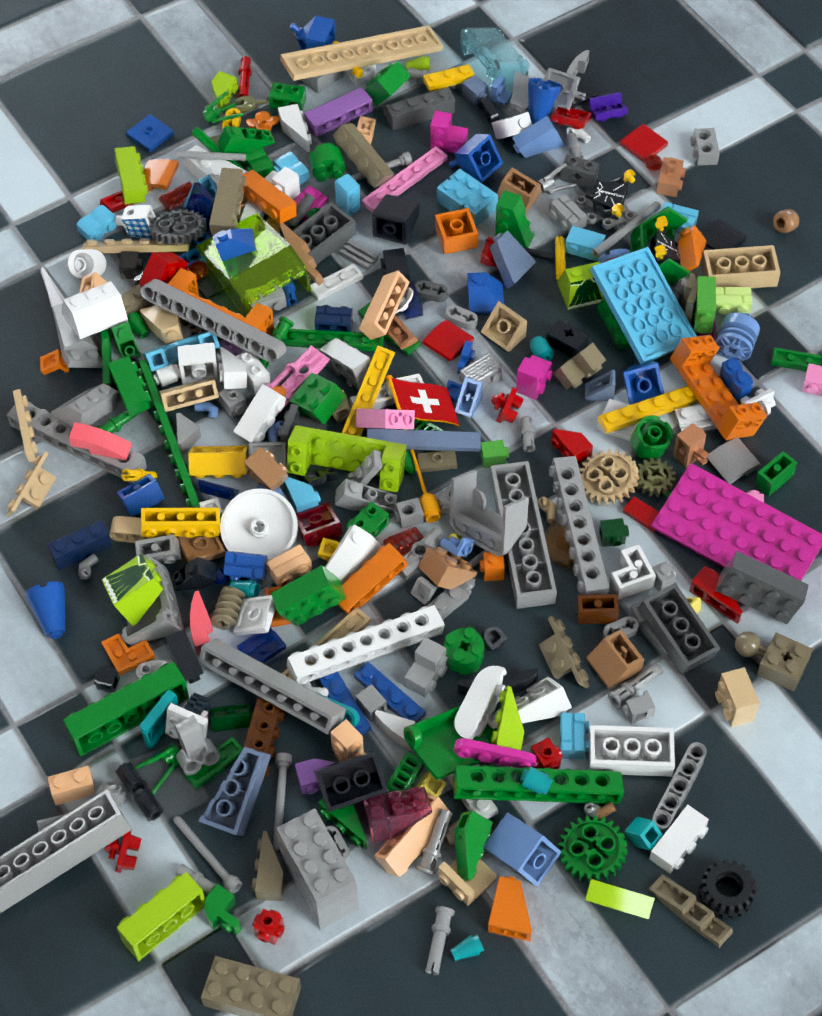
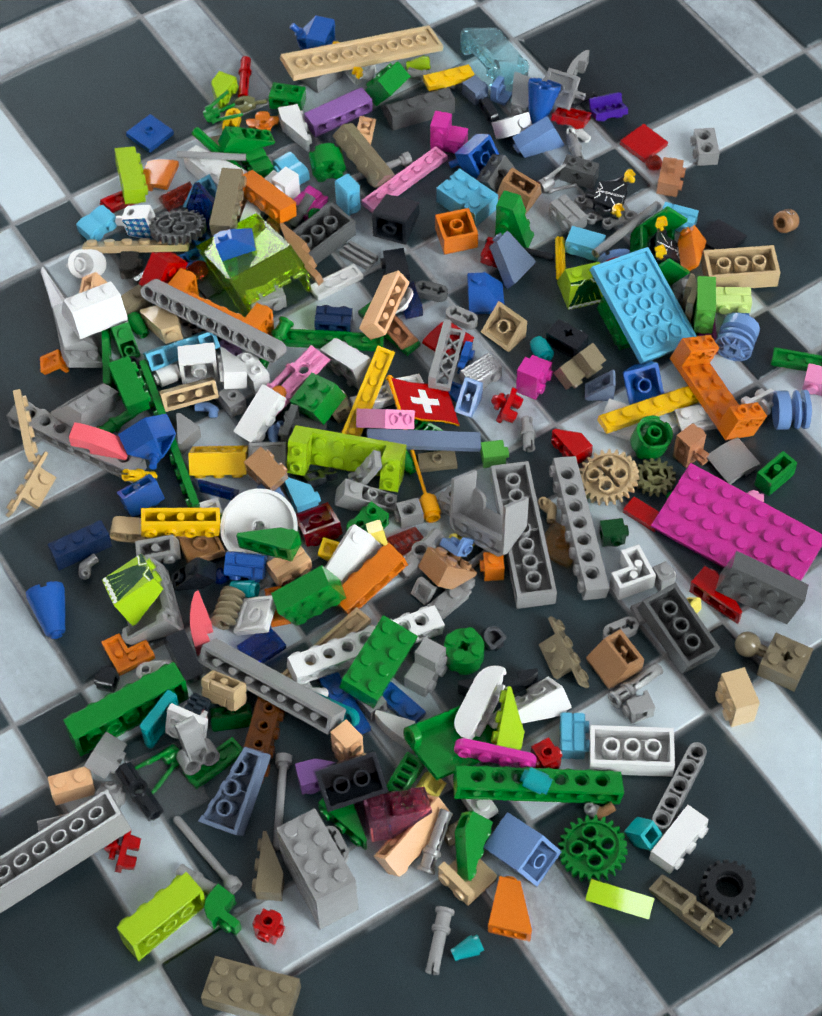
(106, 756): none -> light grey brick
(149, 438): none -> blue piece
(224, 690): none -> tan brick
(274, 542): none -> green slope
(289, 291): blue pin -> none
(376, 530): none -> light yellow slope
(378, 661): none -> green brick
(440, 353): none -> light grey fence
(495, 171): none -> dark grey brick
(597, 609): reddish brown brick -> none
(736, 379): blue brick -> none
(794, 409): none -> medium blue wheel

